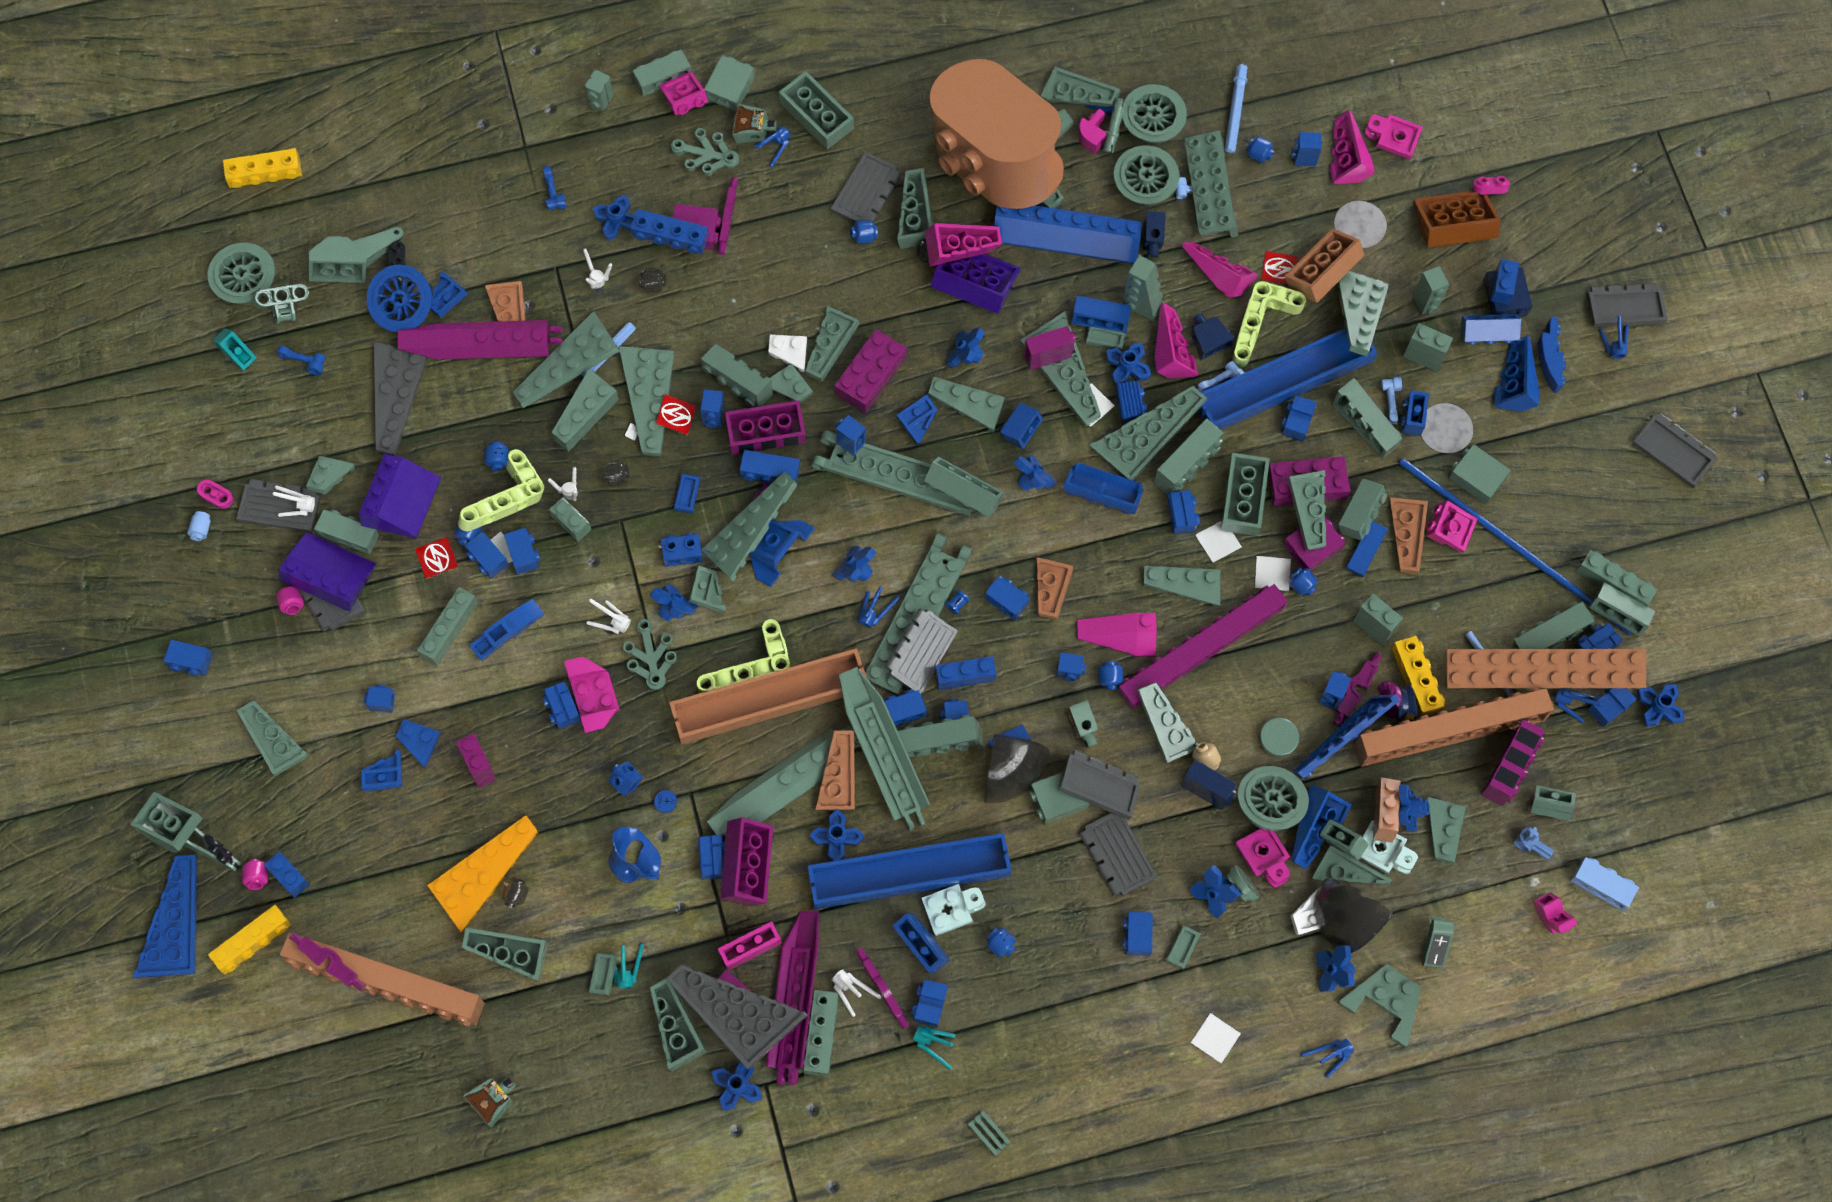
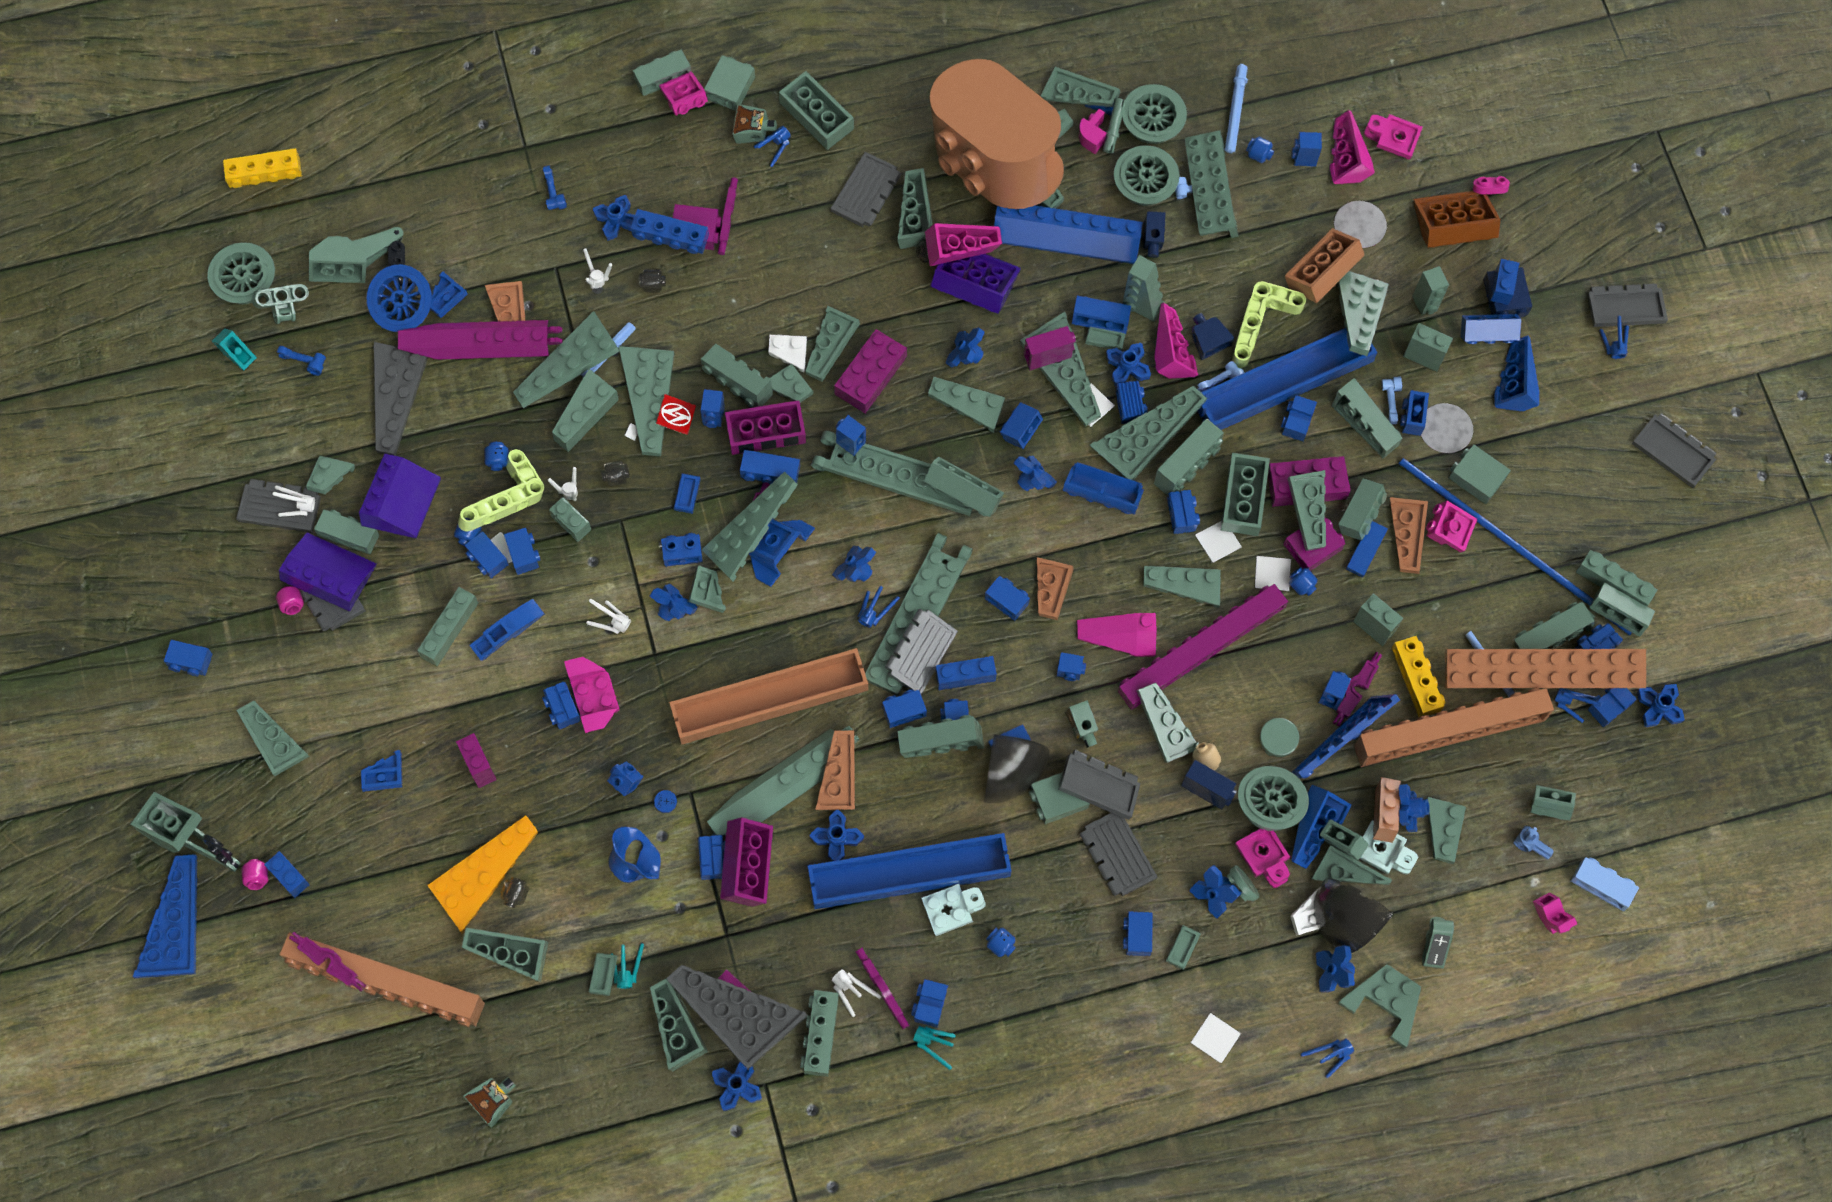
(199, 526): light blue brick -> none
(216, 495): dark pink plate -> none
(249, 940): yellow brick -> none
(380, 698): blue brick -> none
(418, 740): blue wing -> none
(436, 557): red sticker -> none
(599, 90): sand green brick -> none
(651, 657): sand green plant -> none
(706, 154): sand green plant -> none
(749, 946): dark pink brick -> none
(777, 654): yellowish green beam -> none
(796, 990): magenta hinge -> none
(864, 231): blue head -> none
(883, 747): sand green hinge -> none
(918, 418): blue wing -> none
(921, 943): blue brick -> none
(954, 608): blue bush -> none
(989, 1133): sand green tile -> none
(1110, 675): blue head -> none
(1227, 277): dark pink wedge -> none
(1277, 266): red sticker -> none
(1406, 706): piece -> none
(1514, 763): magenta brick -> none
(1550, 357): blue slope -> none

